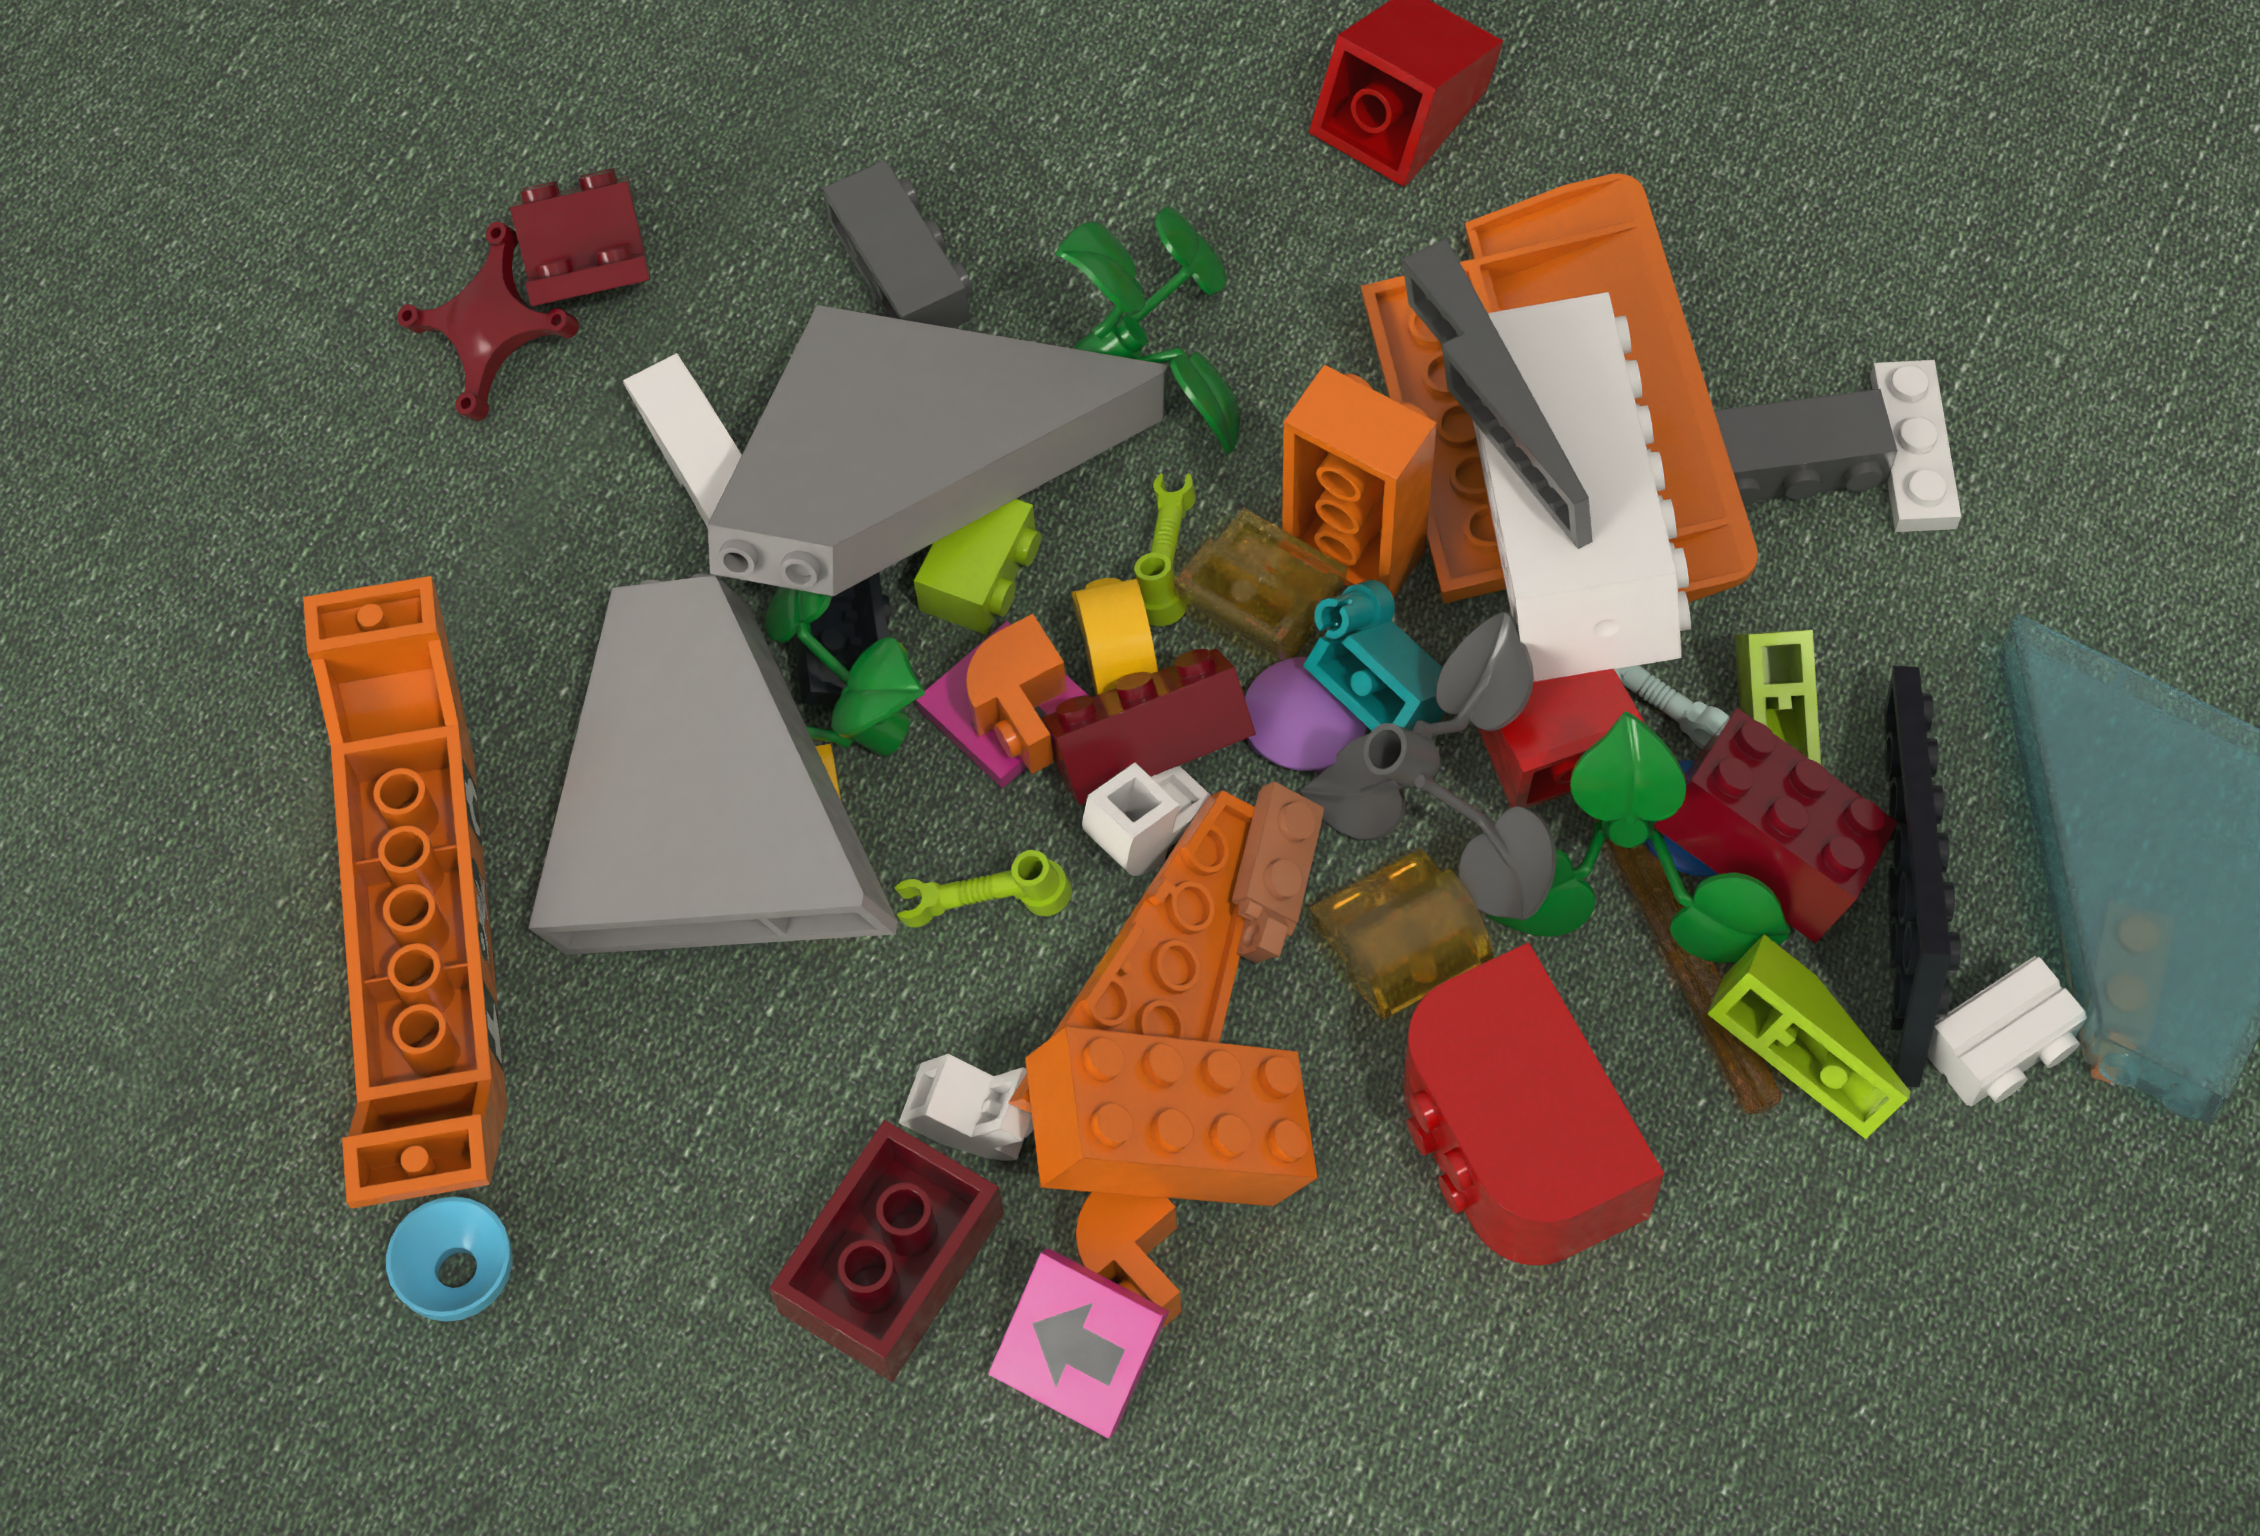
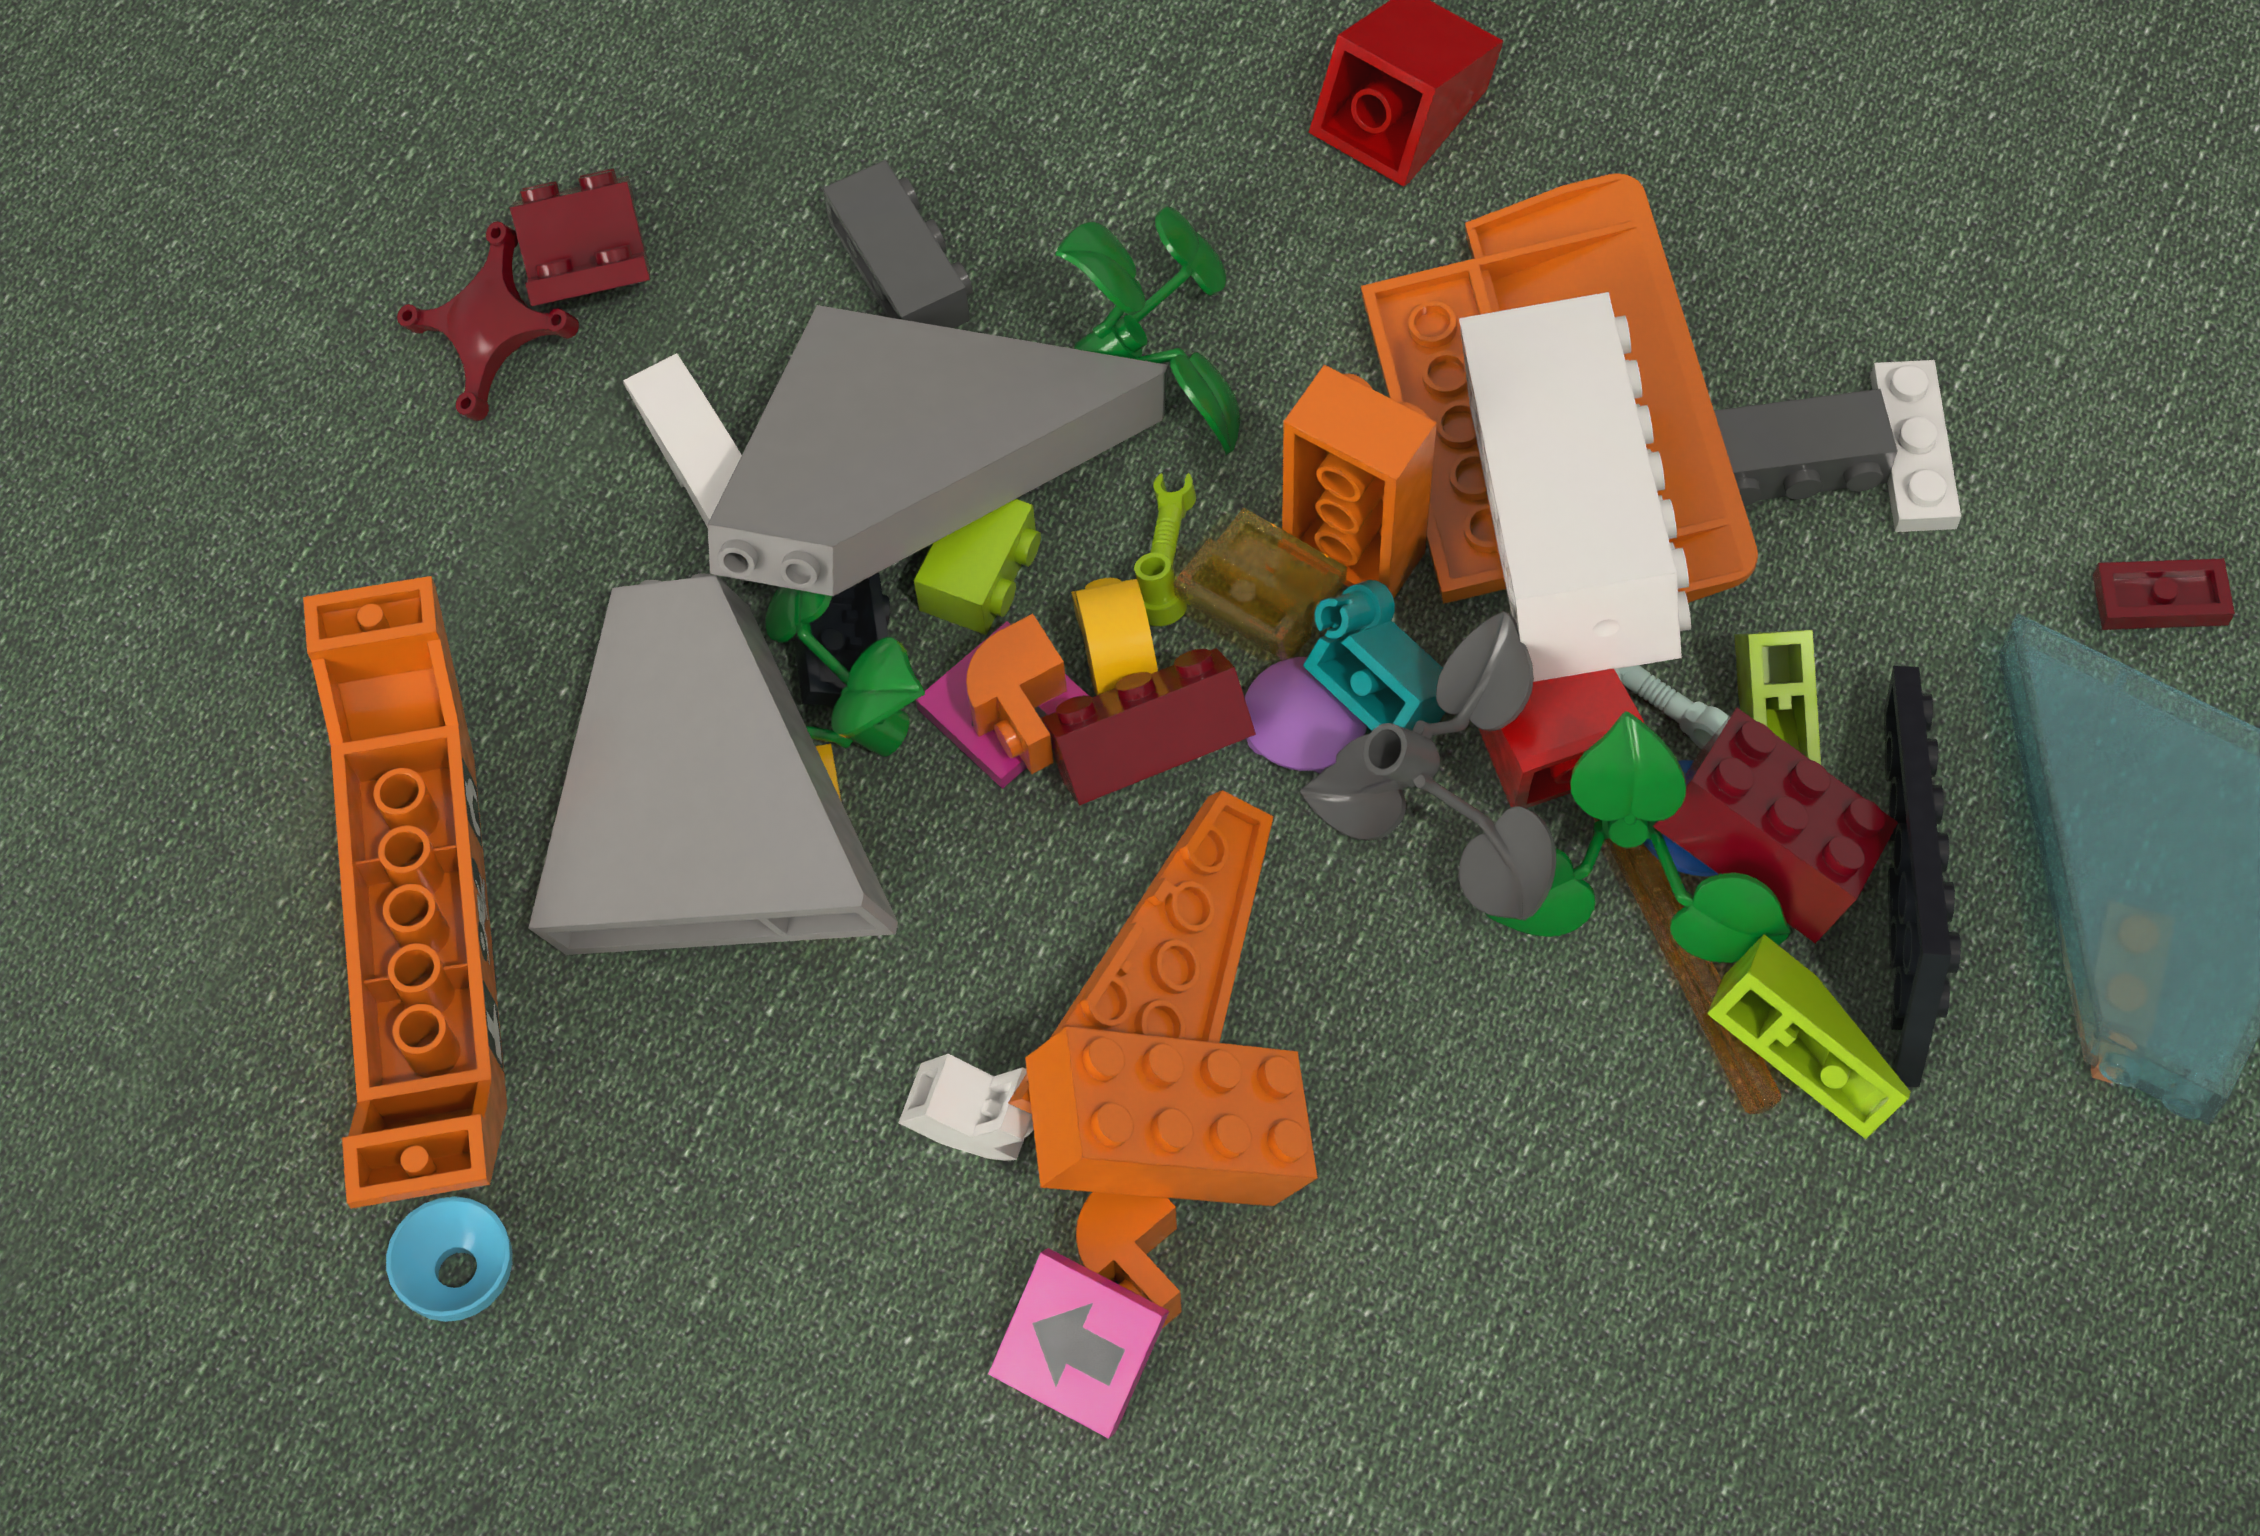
(887, 1250): dark red brick -> none
(1032, 878): lime brick -> none
(1142, 815): white brick -> none
(1275, 869): nougat hinge -> none
(1404, 931): clear yellow brick -> none
(1491, 386): dark grey slope -> none
(1523, 1115): red brick -> none
(2005, 1032): white brick -> none
(2163, 594): none -> dark red plate

